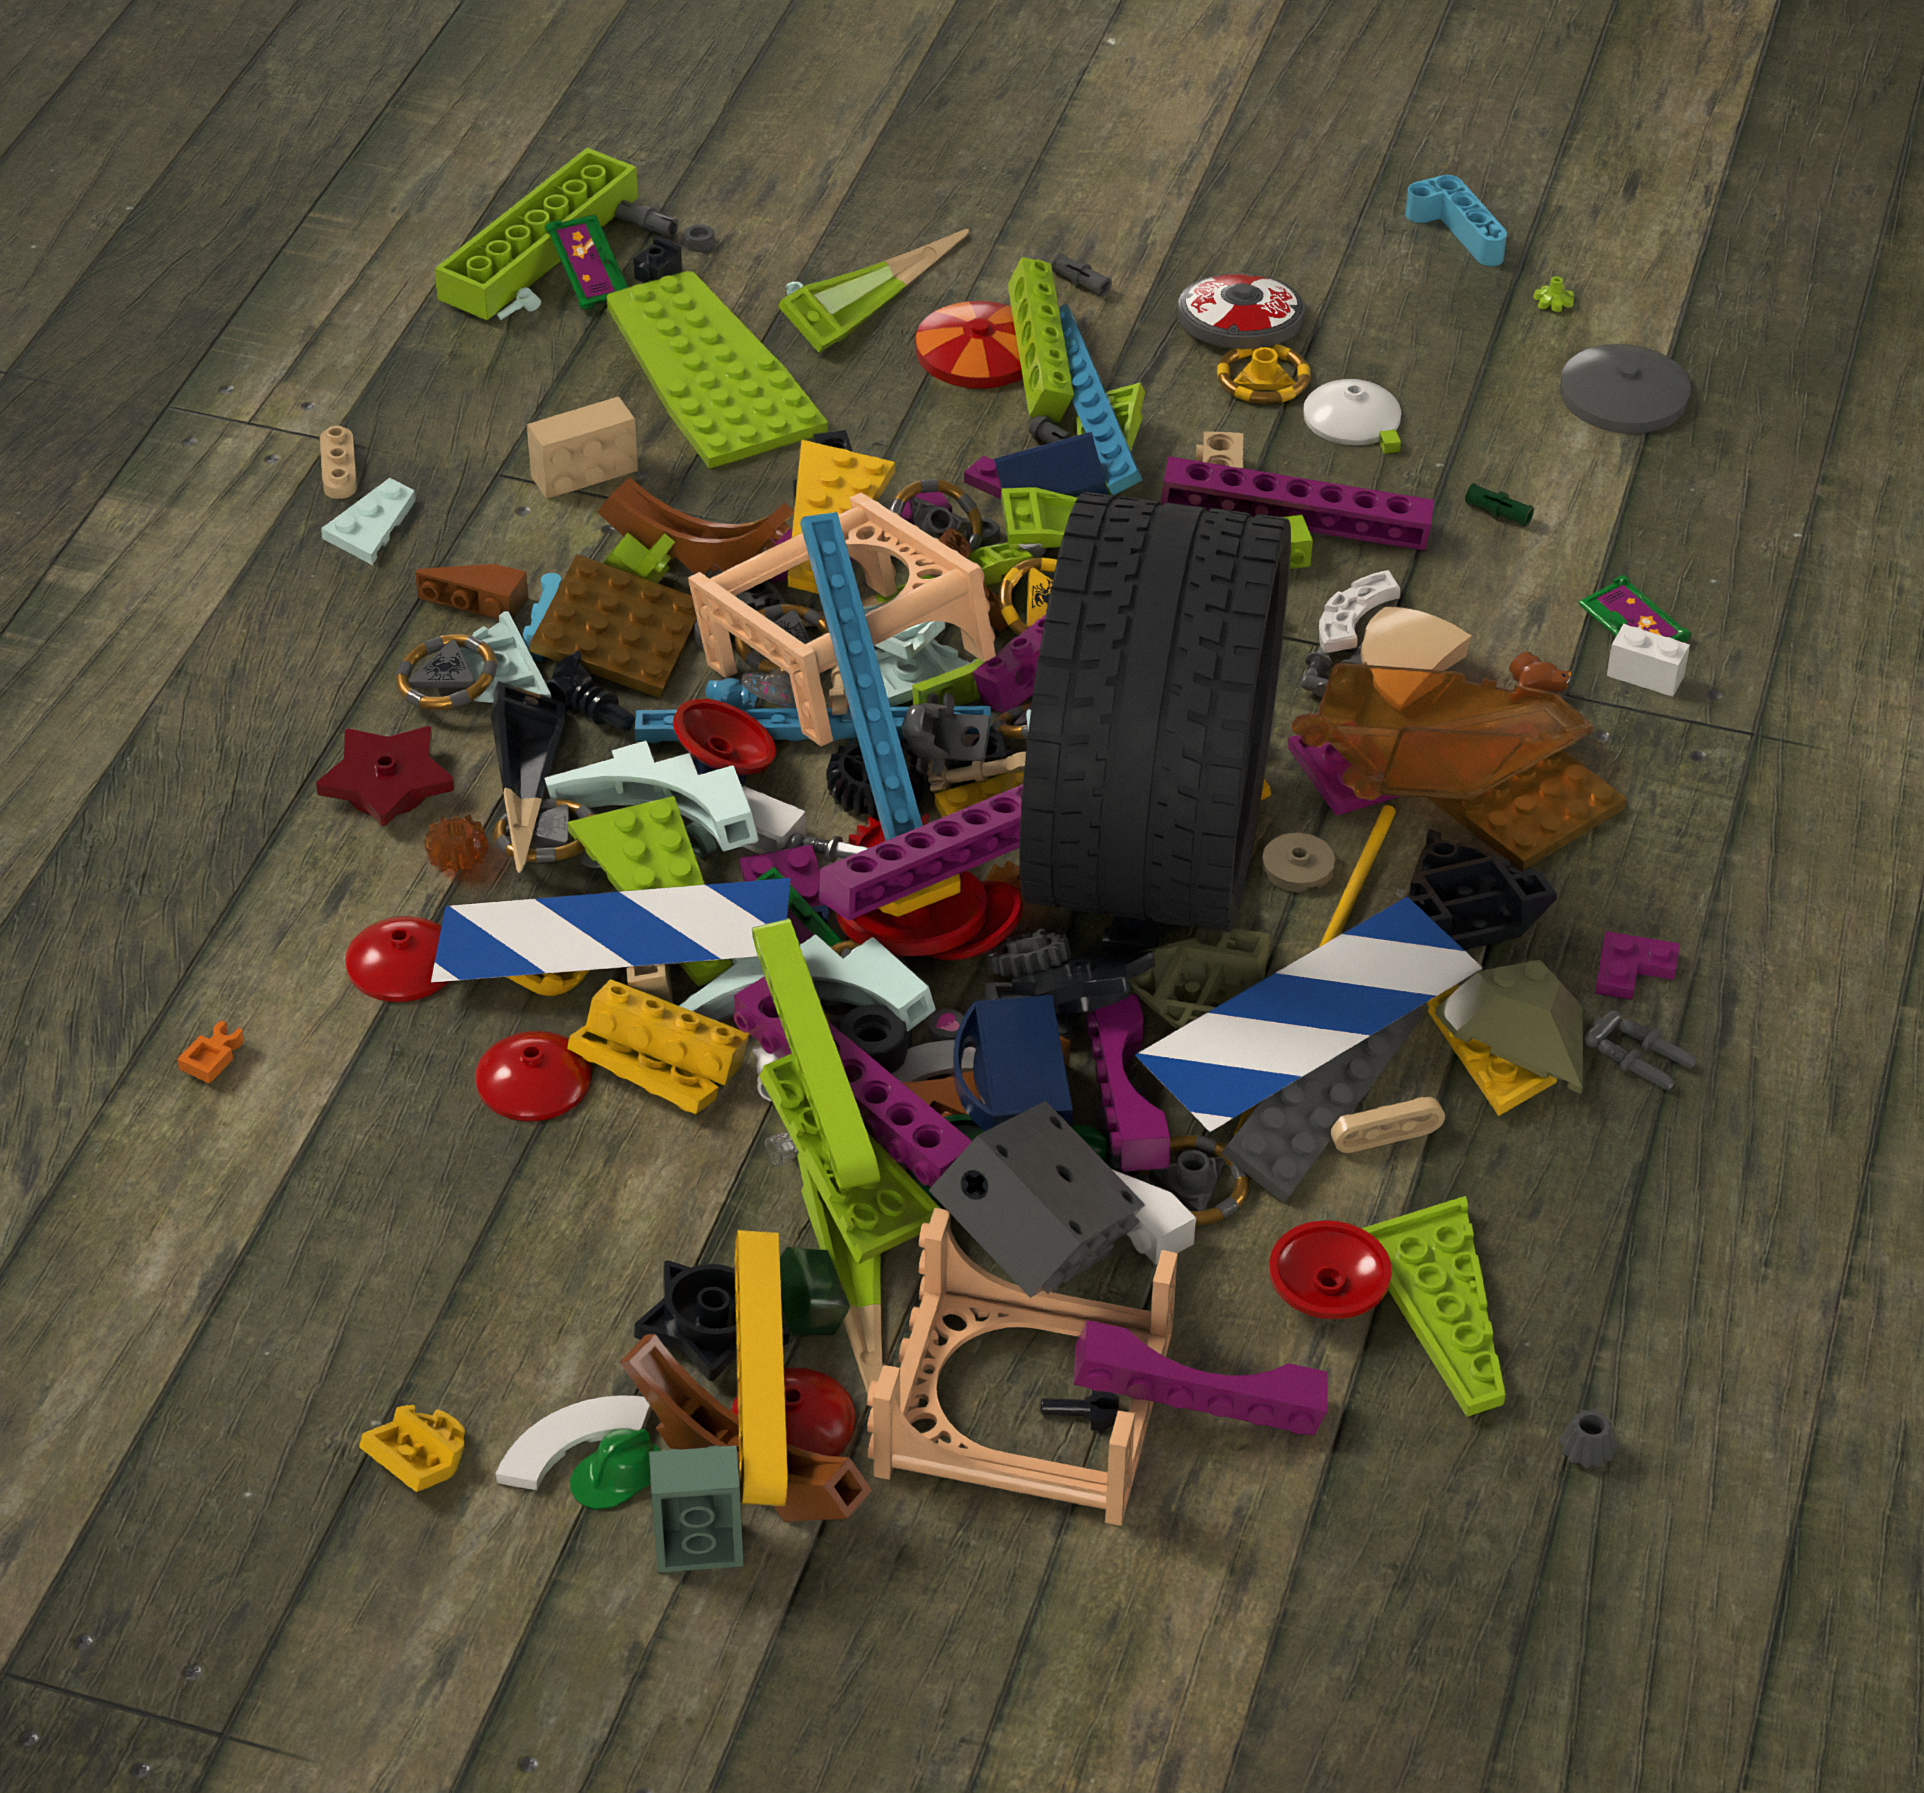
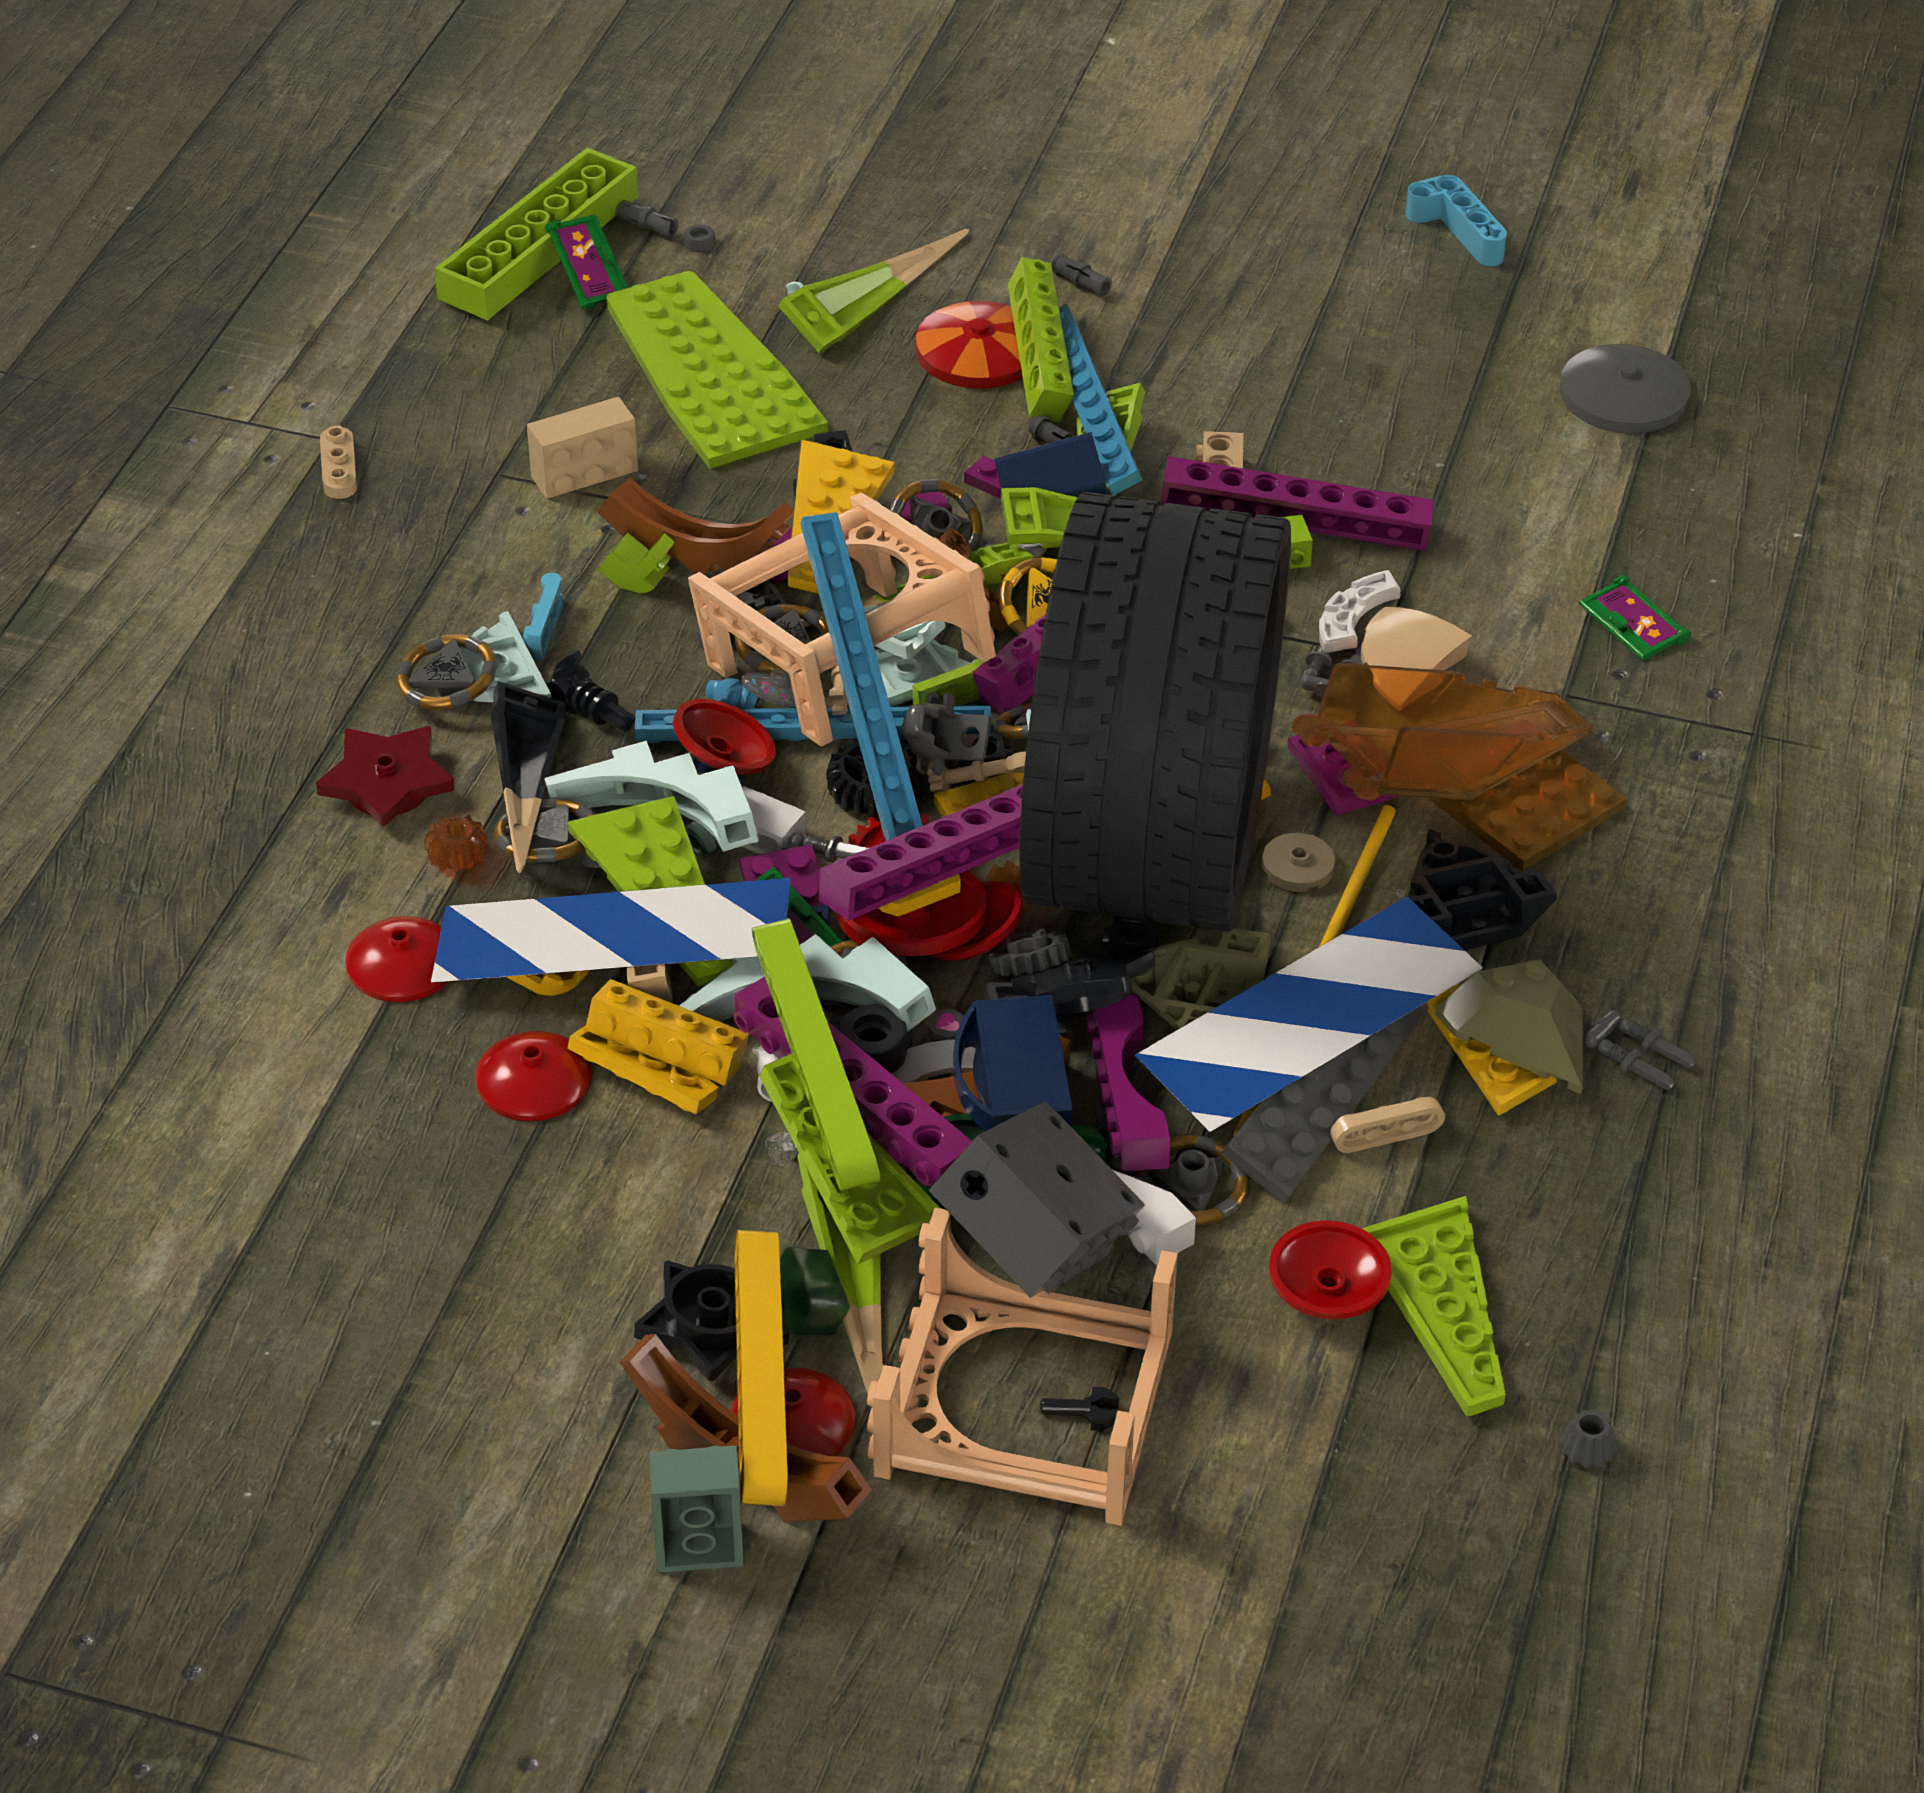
(209, 1057): orange plate -> none
(370, 520): light aqua wing -> none
(417, 1446): yellow slope -> none
(475, 588): dark orange slope -> none
(525, 299): light aqua hand -> none
(550, 1437): white tile -> none
(614, 1470): green piece -> none
(619, 623): pearl gold plate -> none
(658, 260): black brick -> none
(991, 533): dark grey tile -> none
(1121, 1364): magenta arch -> none
(1241, 310): dish -> none
(1264, 374): yellow piece -> none
(1351, 411): white dish -> none
(1389, 441): lime piece -> none
(1499, 504): dark green pin -> none
(1533, 673): dark orange animal -> none
(1554, 295): lime plant -> none
(1630, 955): magenta plate -> none
(1648, 660): white brick -> none

